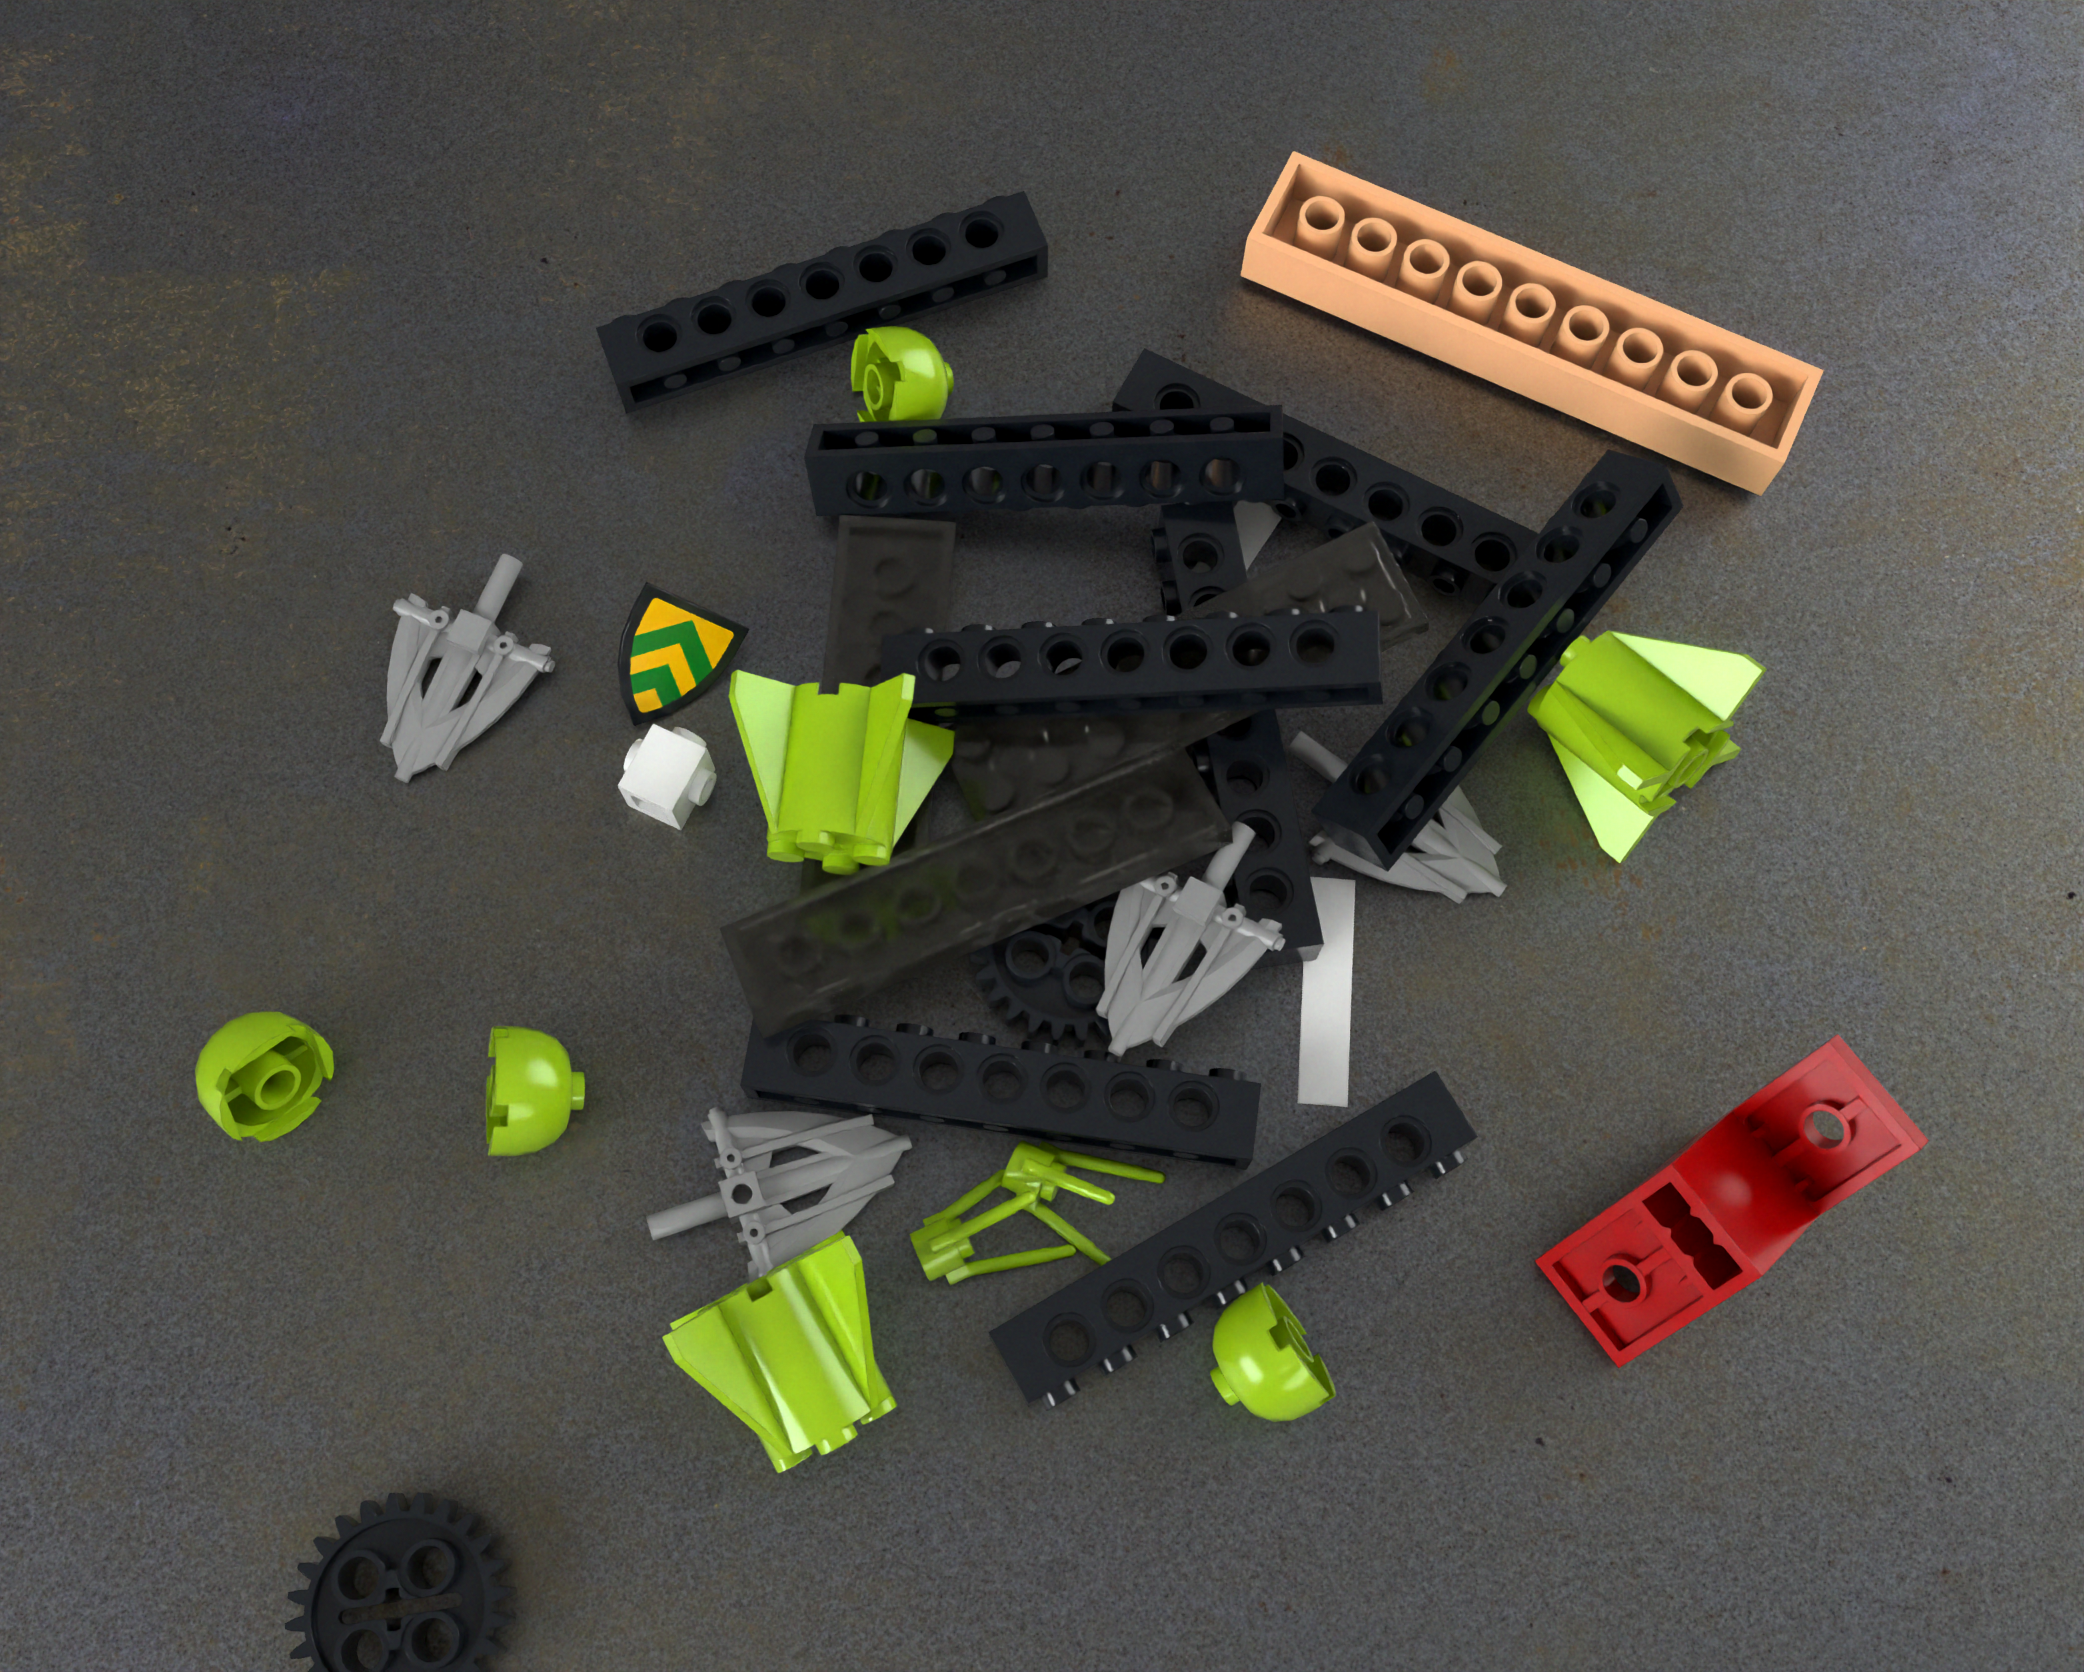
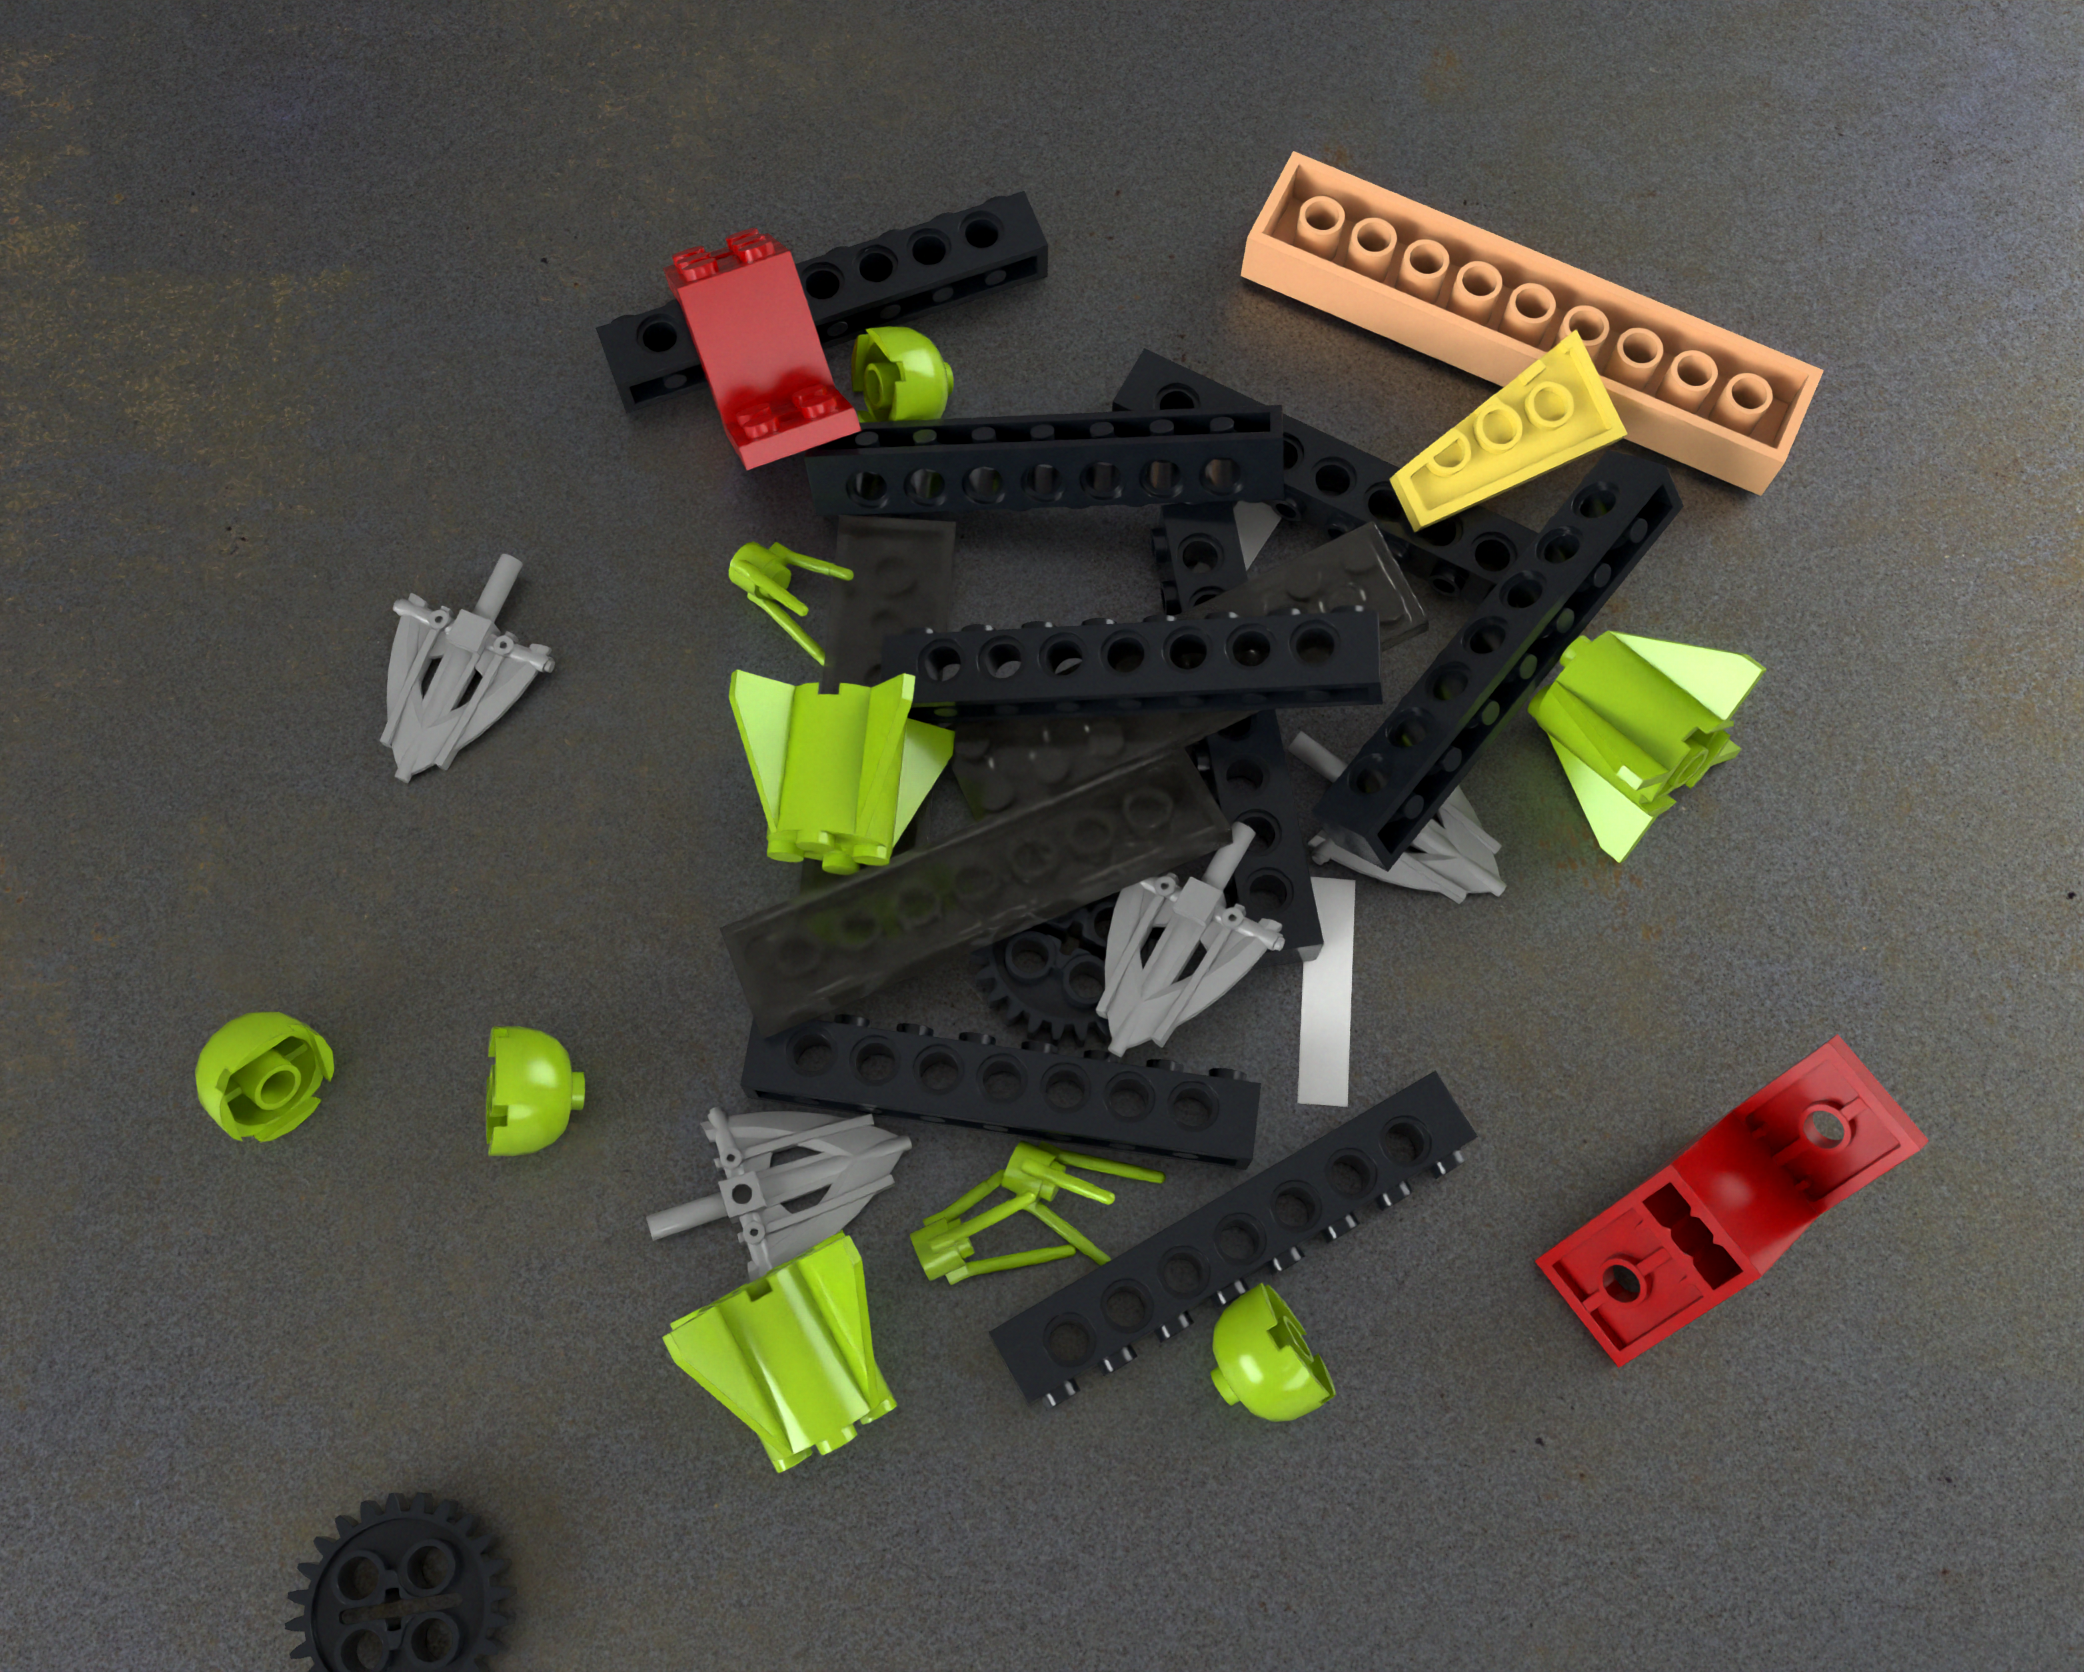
(668, 775): white brick -> none
(671, 653): shield -> none
(759, 348): none -> bracket
(766, 578): none -> lime plant
(1520, 433): none -> light yellow wing

